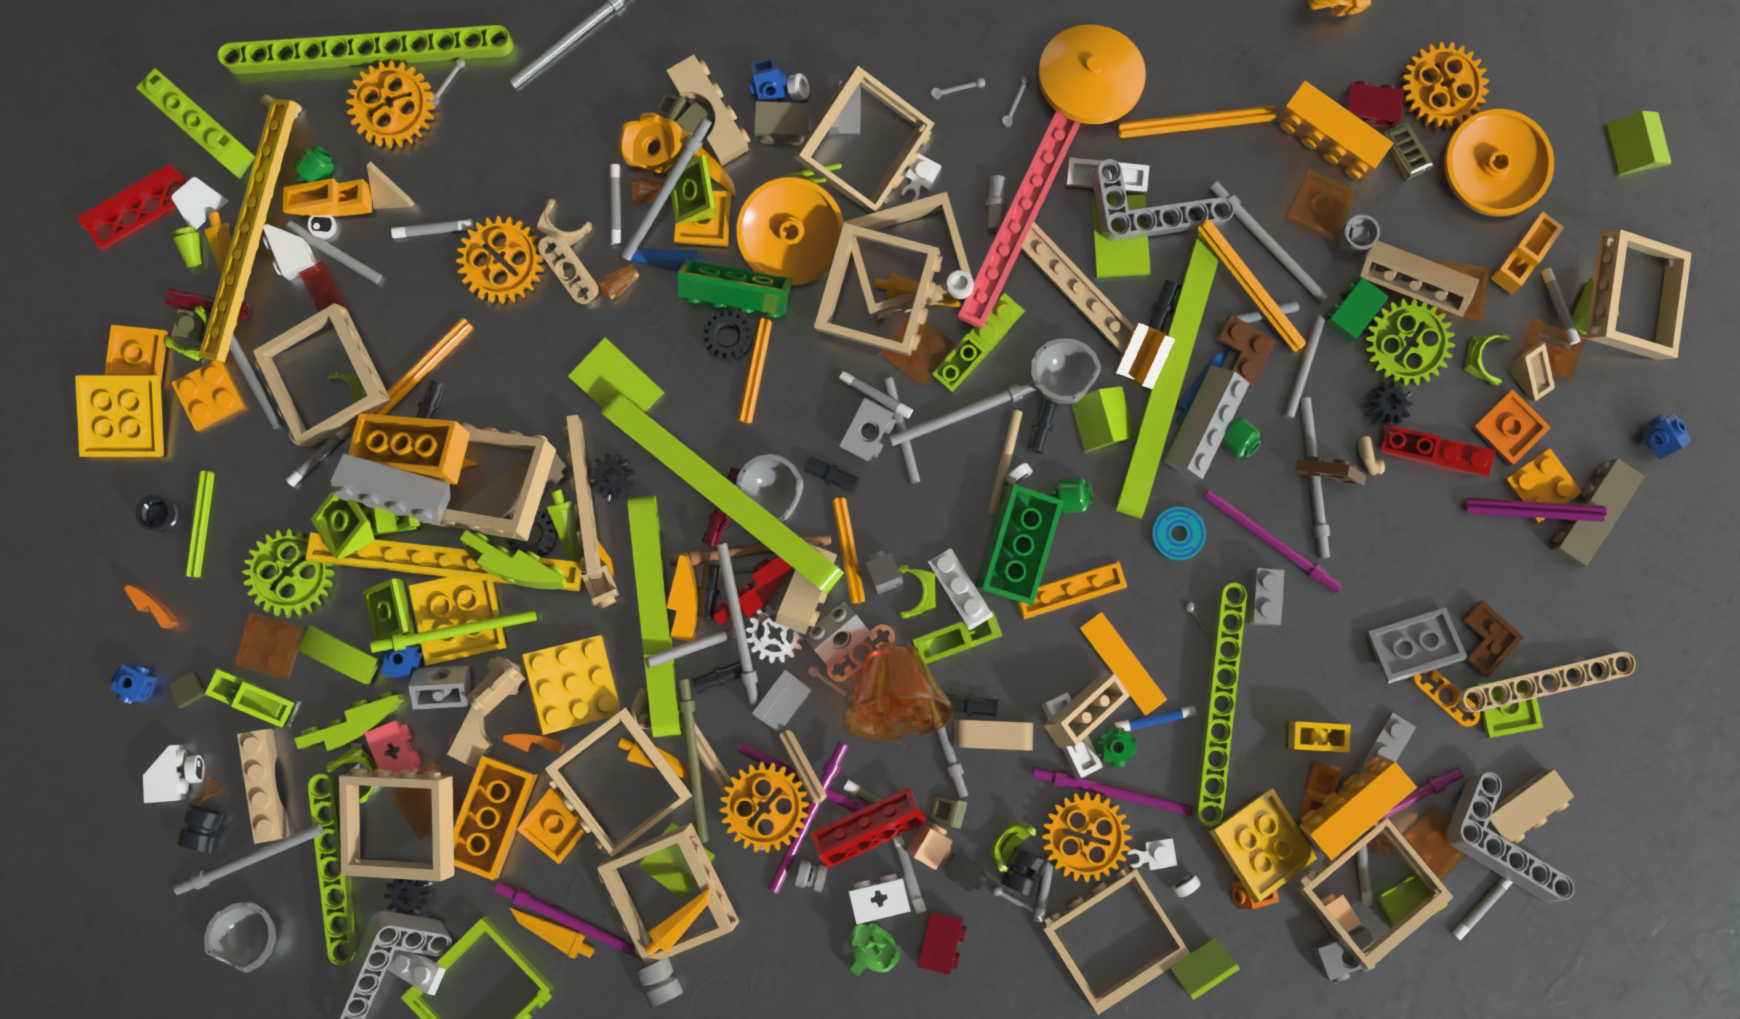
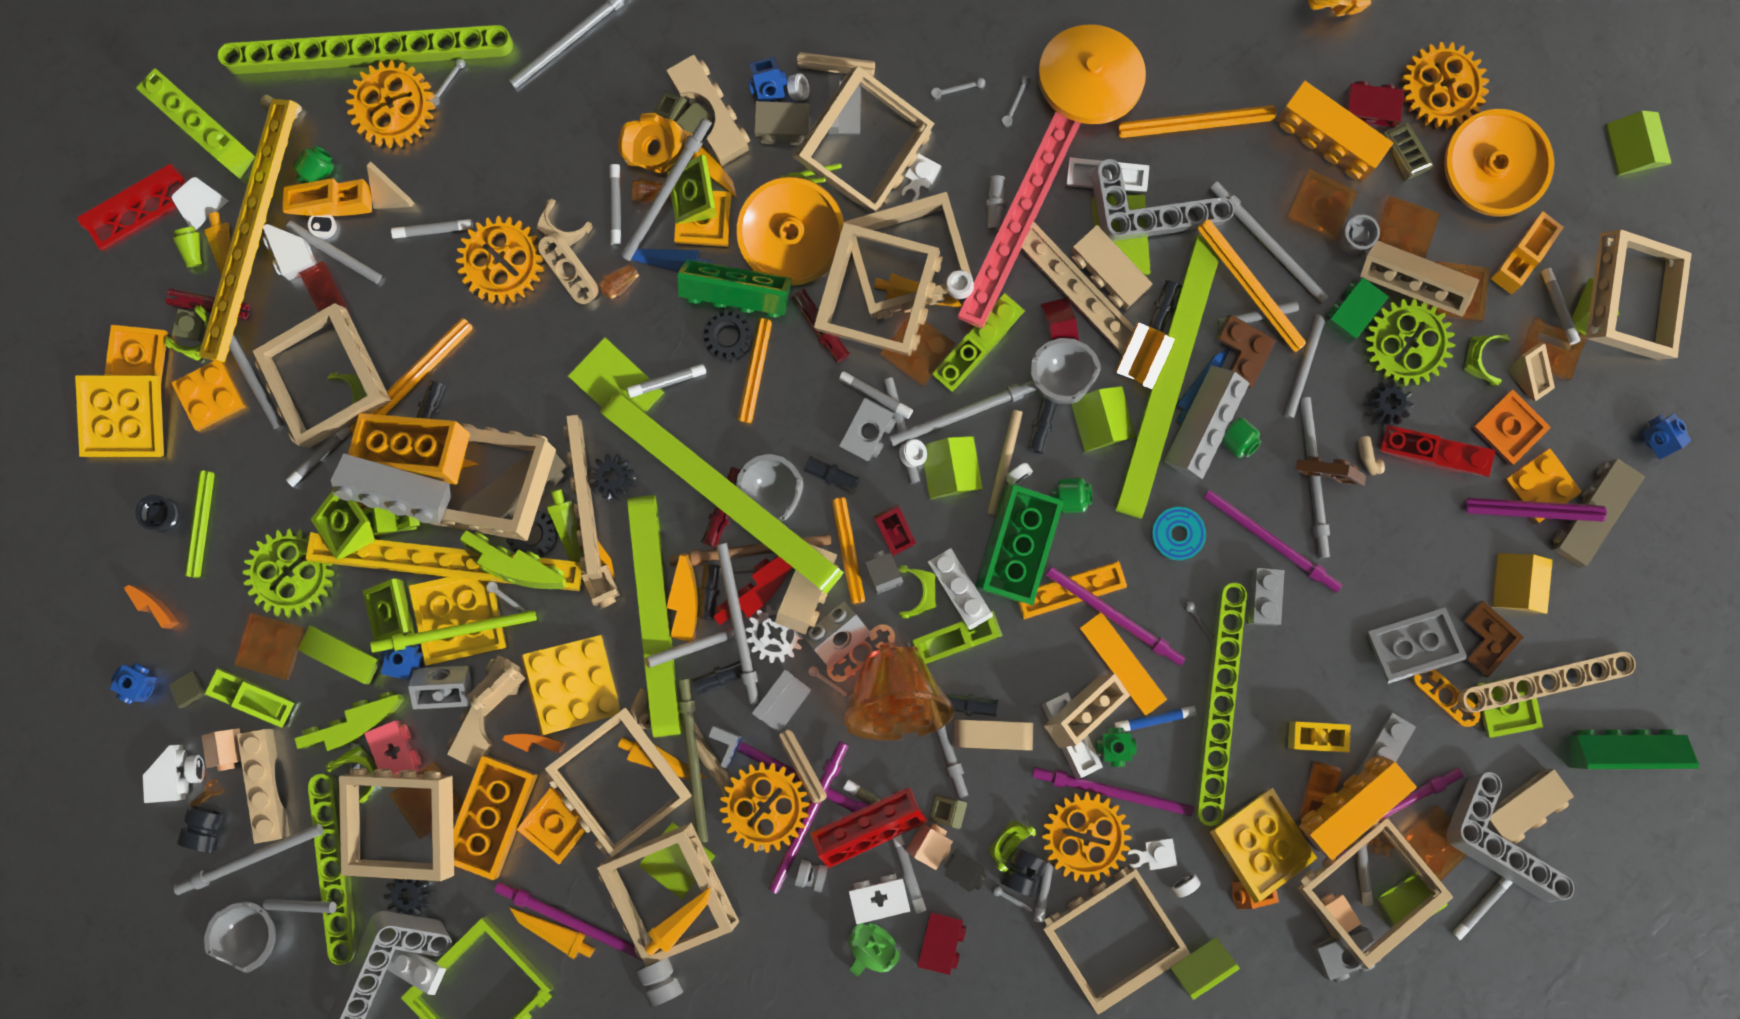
(221, 749): none -> light nougat brick
(299, 905): none -> light grey bar
(492, 587): none -> light grey hinge
(666, 380): none -> light grey bar
(728, 738): none -> light grey panel
(810, 312): none -> dark red pin
(833, 63): none -> tan axle
(894, 529): none -> dark red slope
(913, 453): none -> white tile
(952, 467): none -> lime slope
(1060, 319): none -> dark red slope
(1110, 268): none -> tan brick
(1158, 645): none -> magenta bar
(1407, 226): none -> clear orange plate
(1522, 582): none -> yellow slope
(1631, 751): none -> green slope

